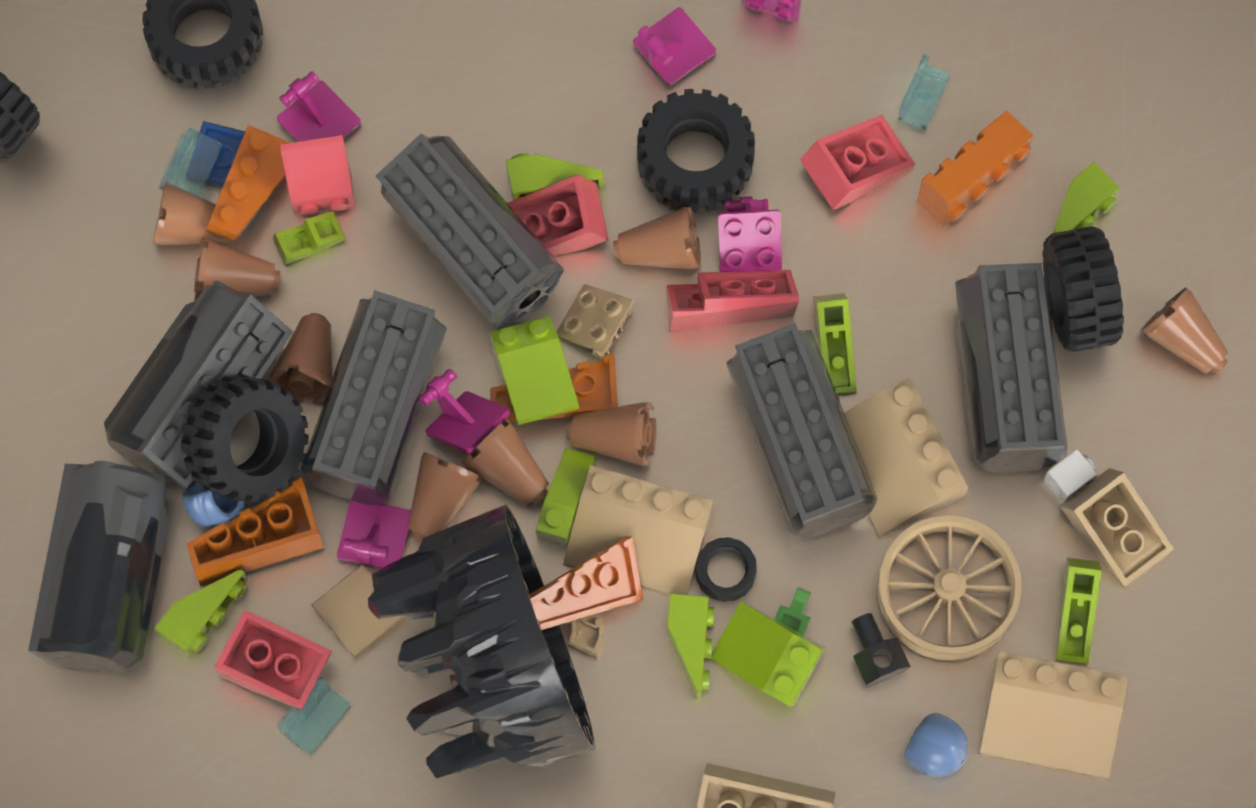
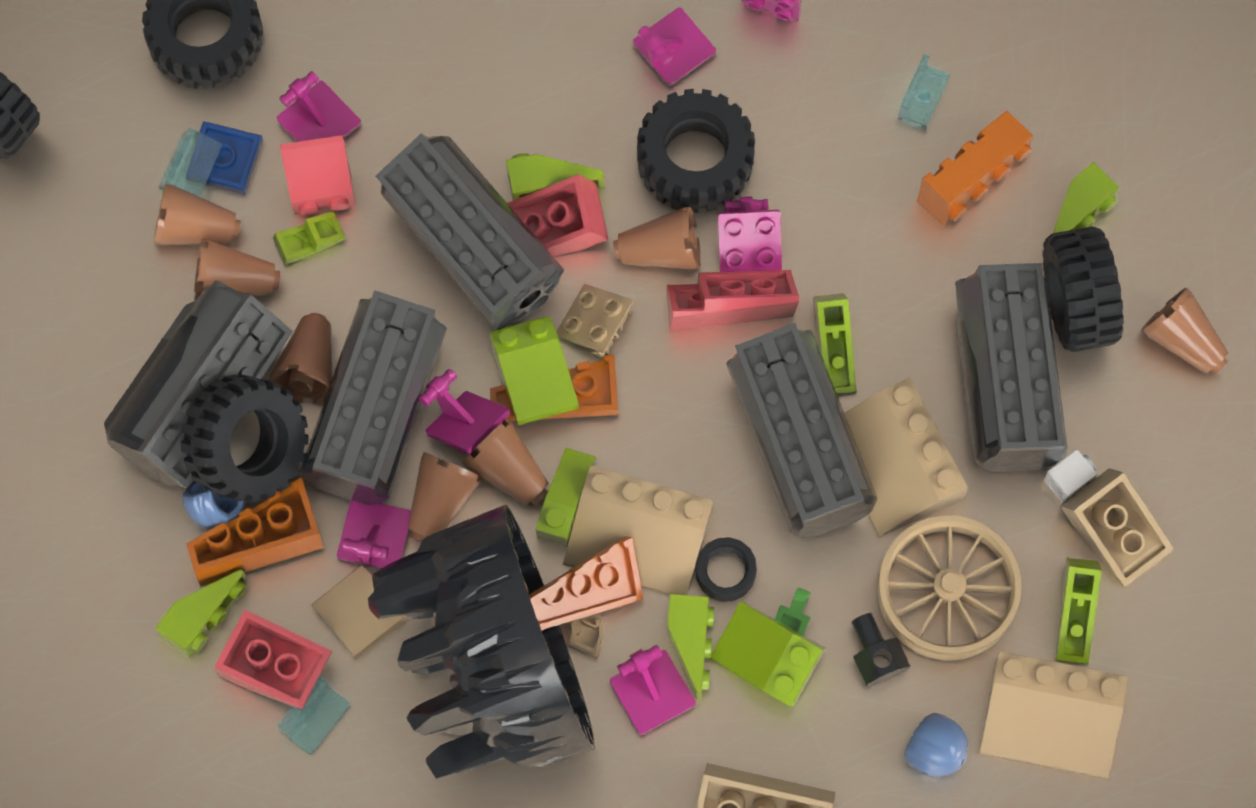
(101, 568): piece -> none
(249, 183): orange wing -> none
(616, 432): nougat cone -> none
(651, 689): none -> dark pink plate
(856, 161): coral slope -> none

